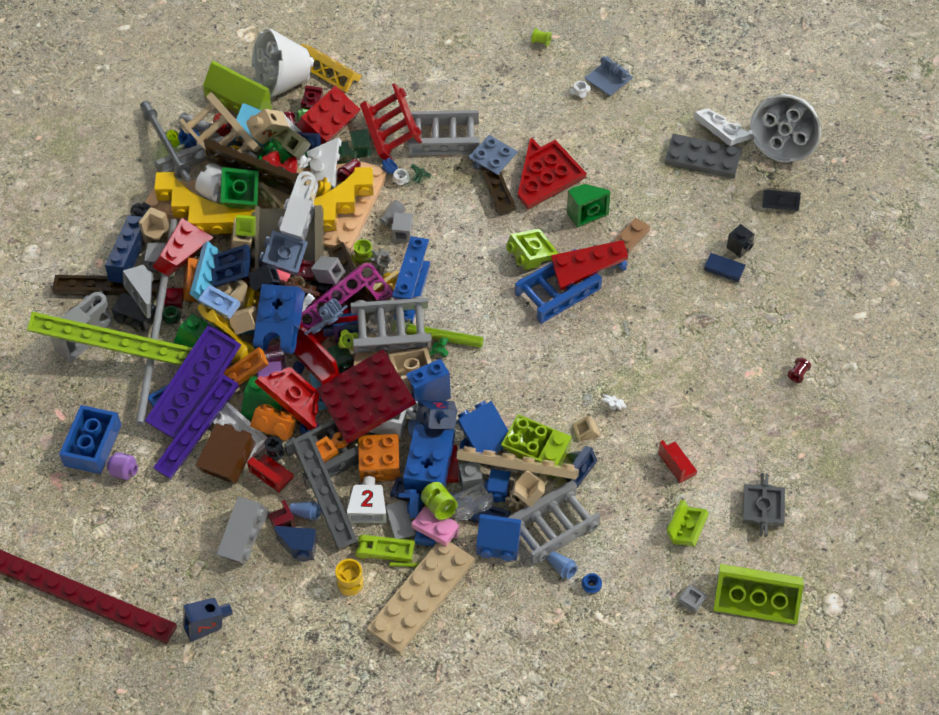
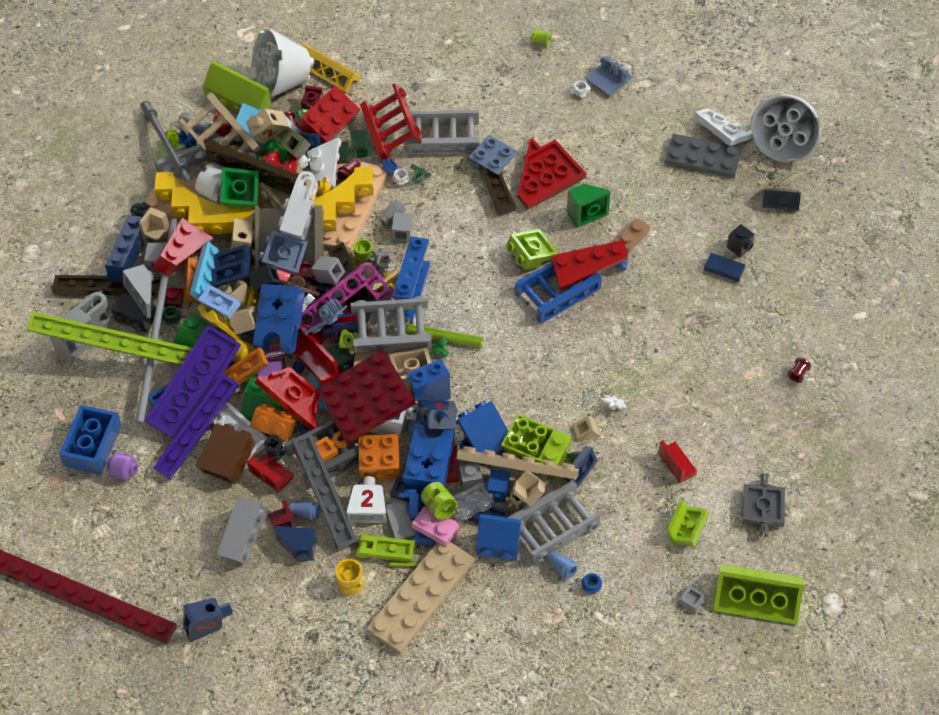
(245, 225): lime tile -> none

